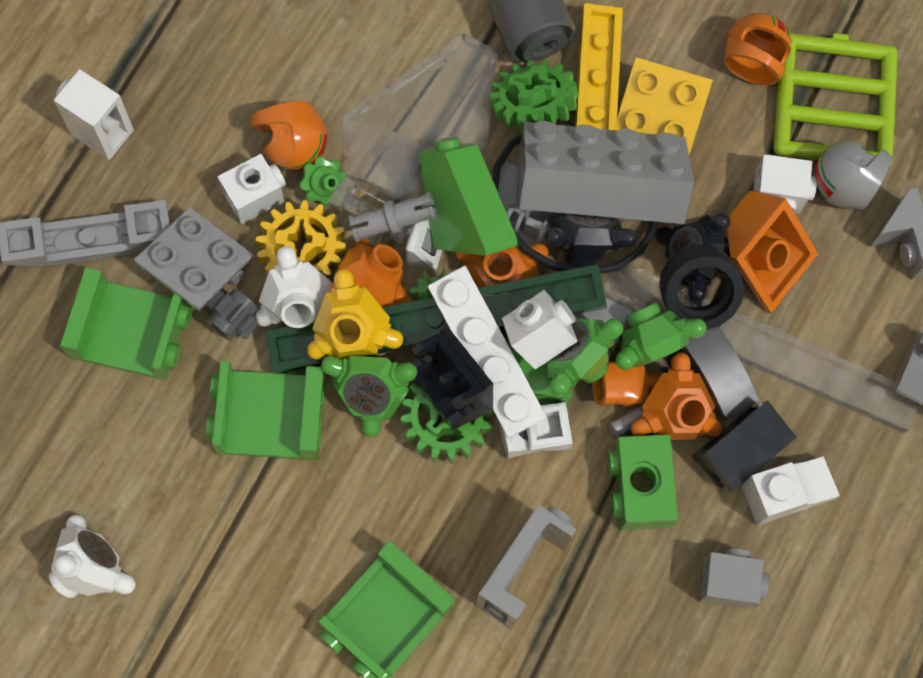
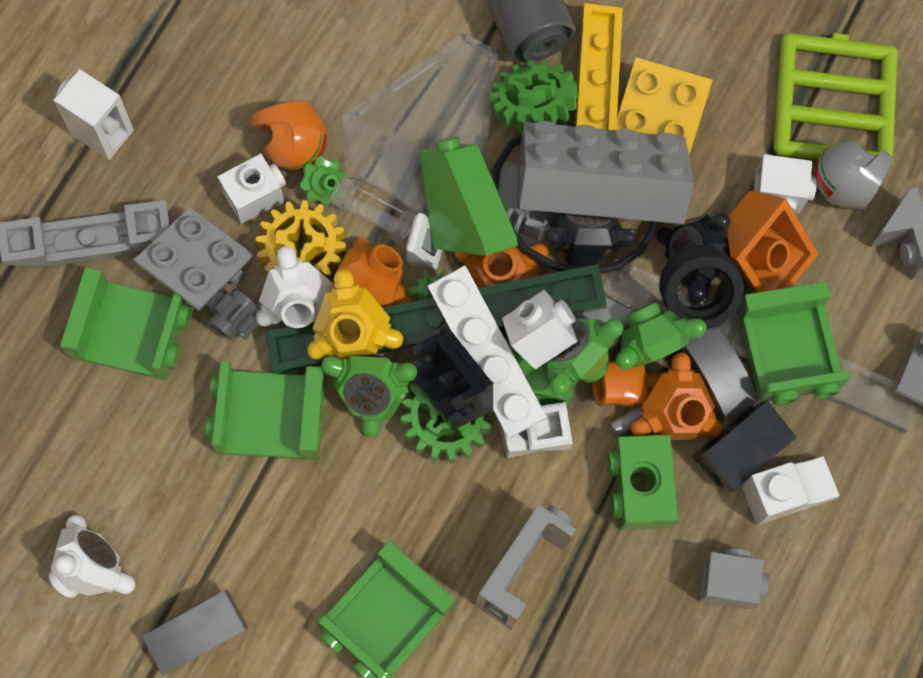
(195, 632): none -> flat silver slope
(393, 216): light grey pin -> none
(758, 48): orange helmet -> none
(791, 344): none -> bright green panel

